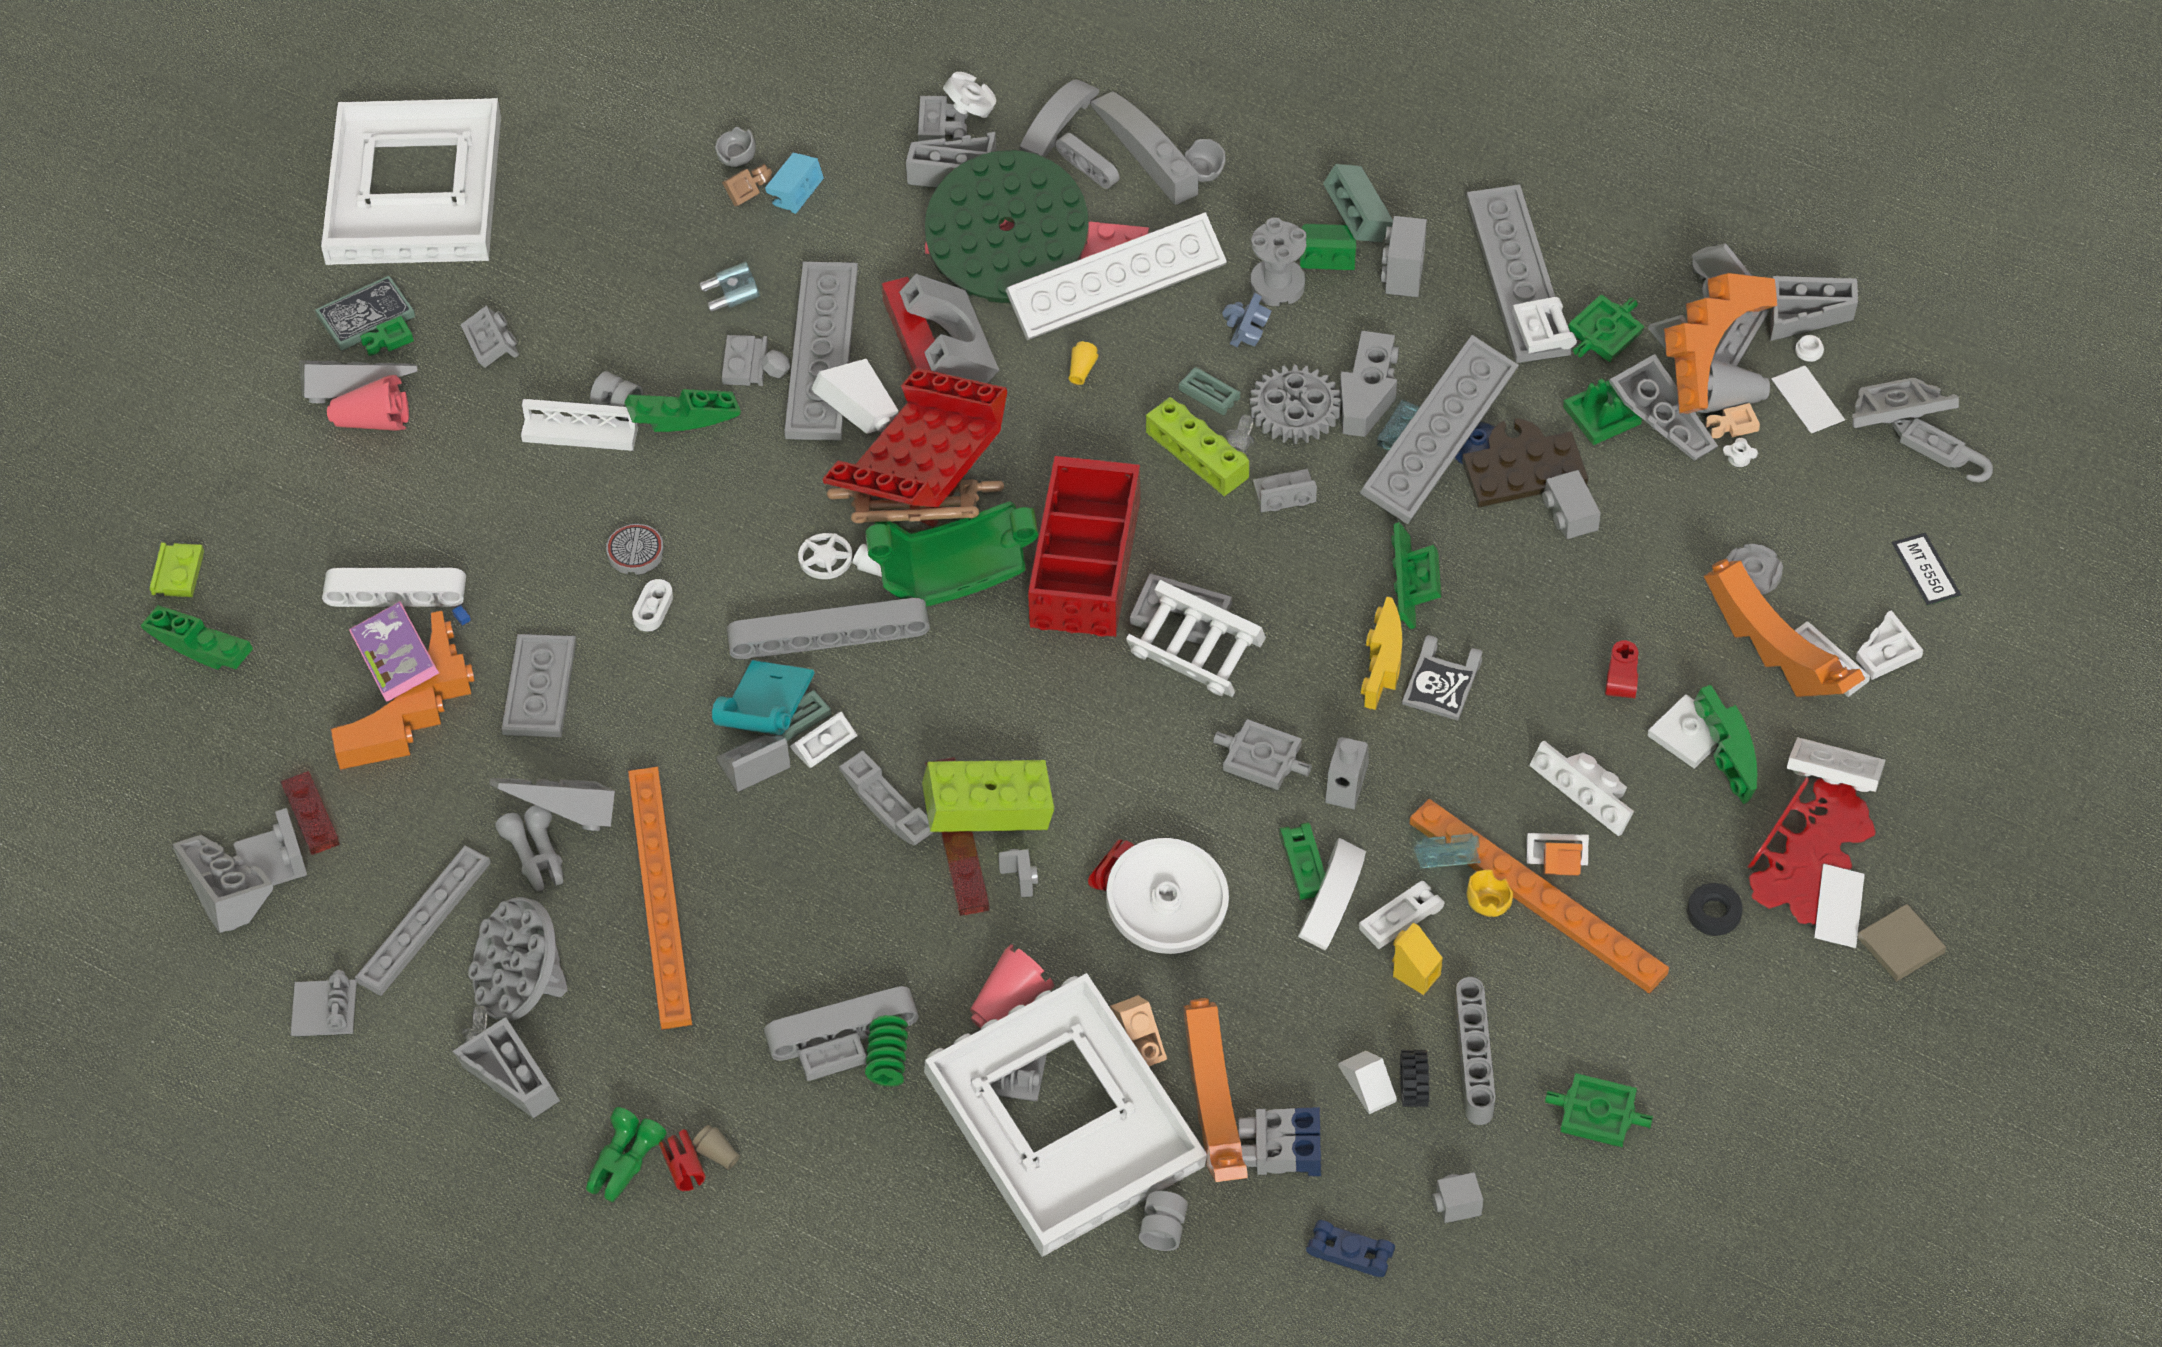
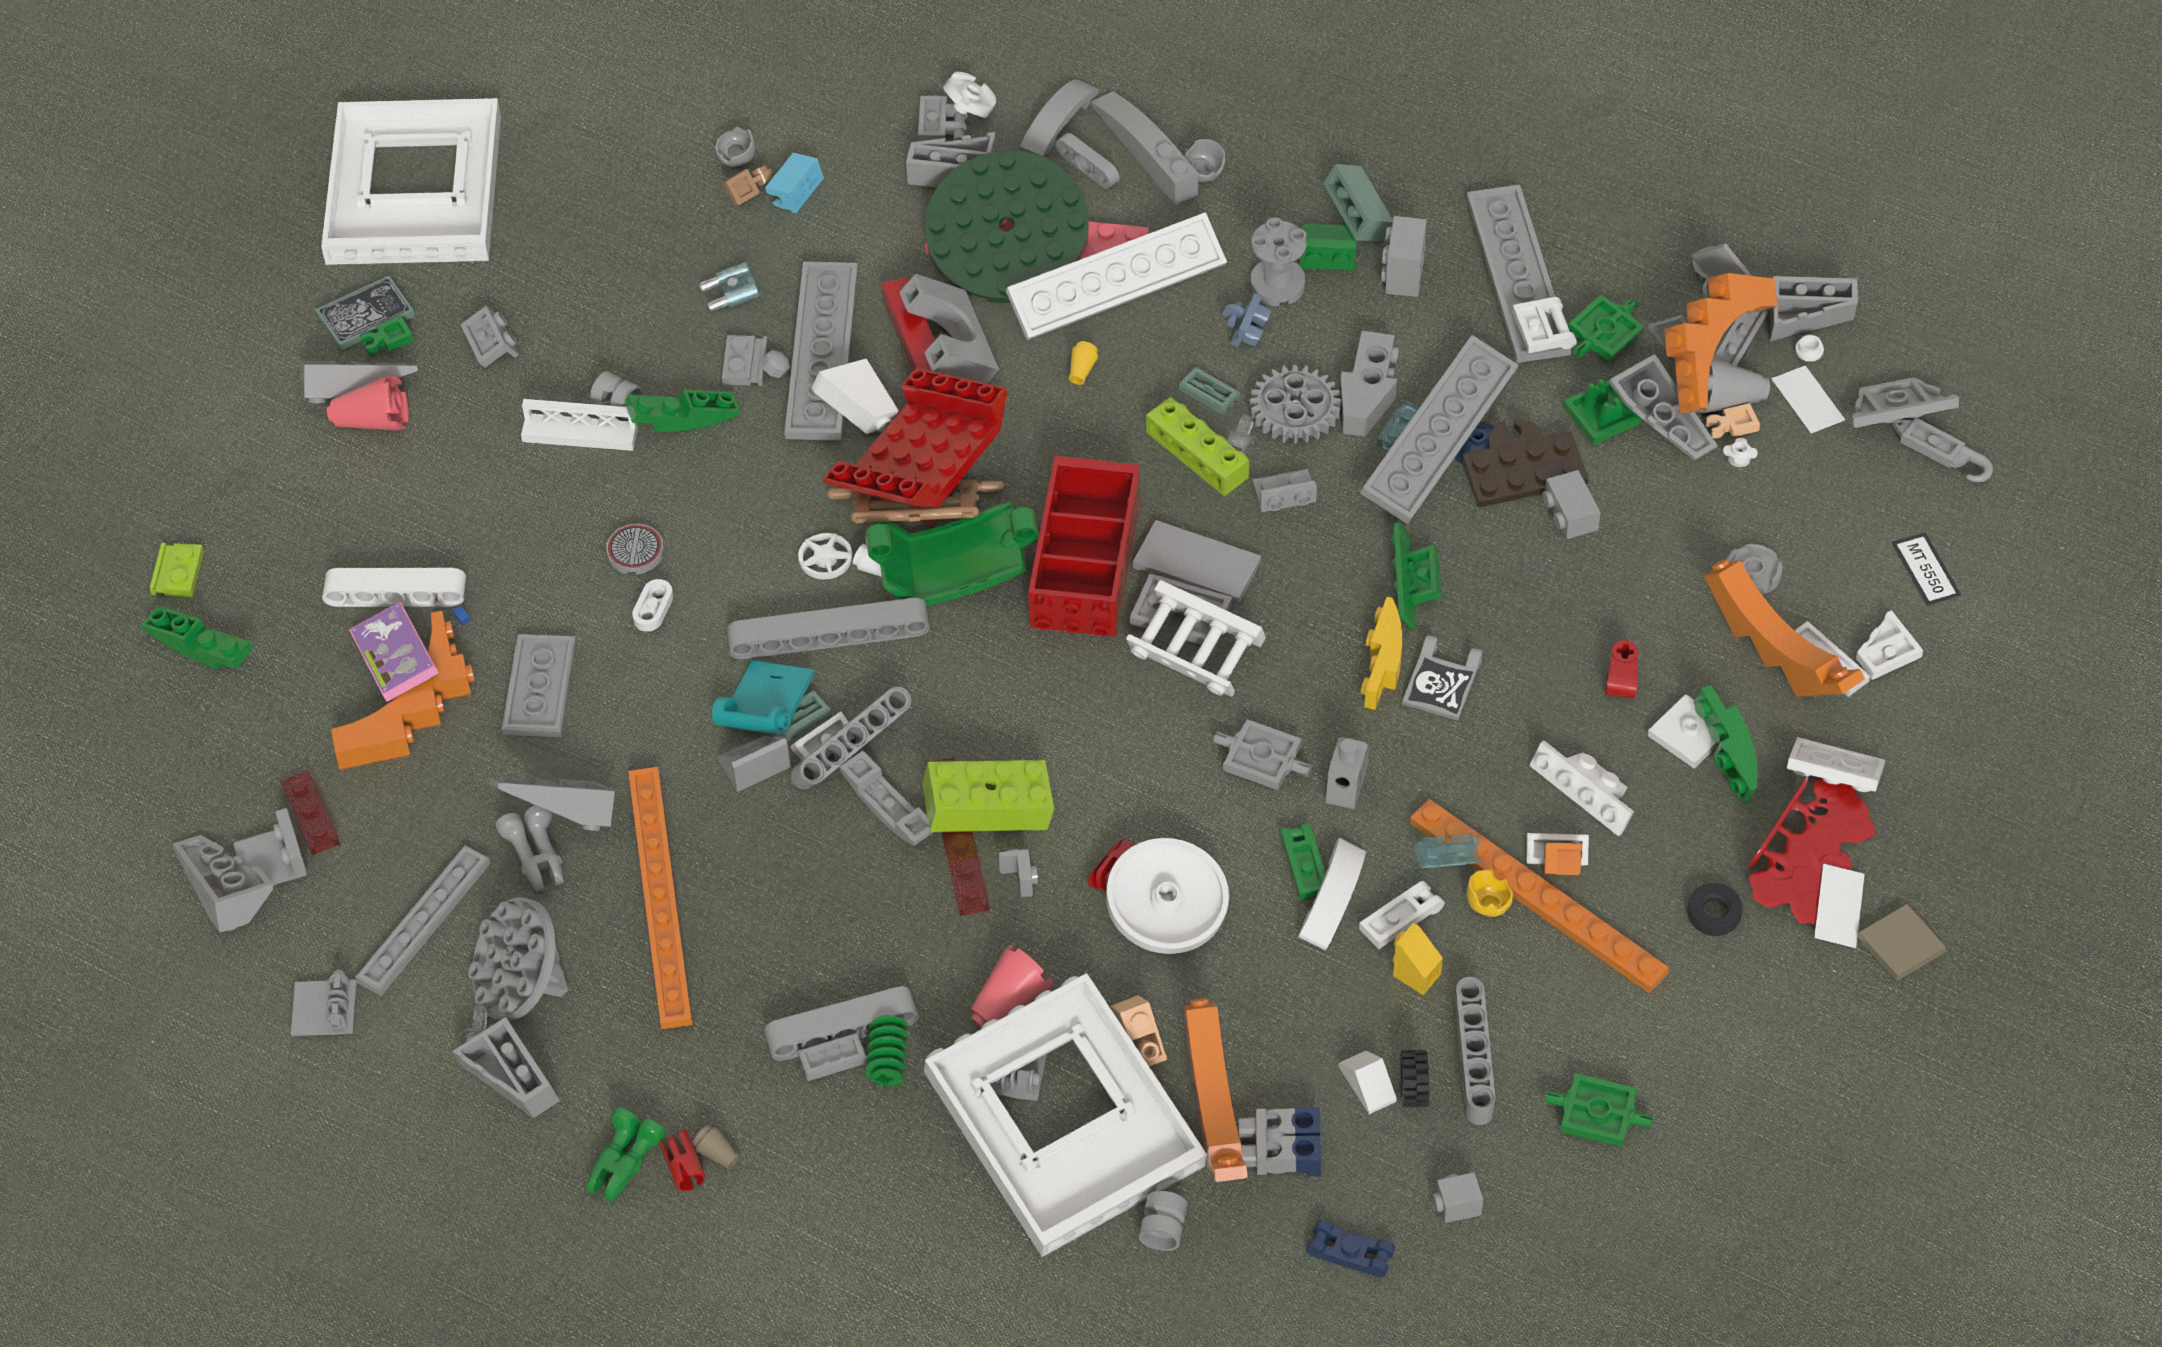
(863, 732): none -> light grey beam
(1196, 560): none -> light grey tile

